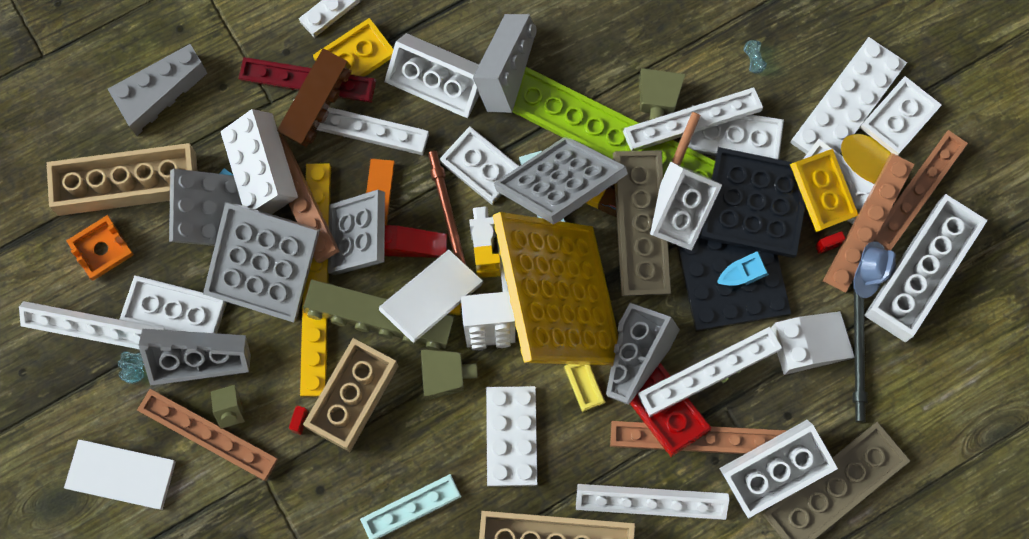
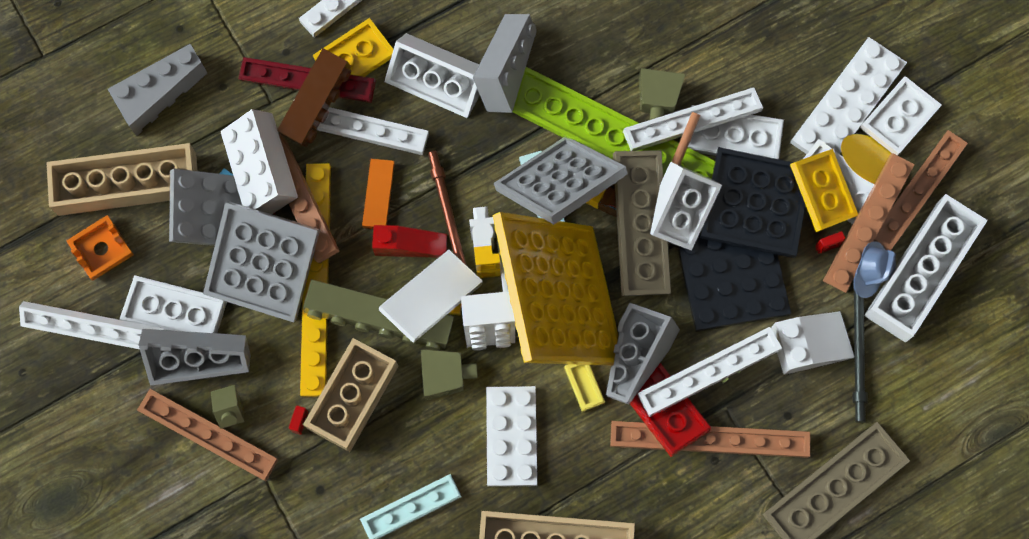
(120, 474): white tile -> none
(131, 367): clear light blue brick -> none
(358, 232): light grey plate -> none
(478, 164): white tile -> none
(652, 501): white plate -> none
(744, 271): medium azure plate -> none
(752, 49): clear light blue piece -> none
(778, 468): white brick -> none

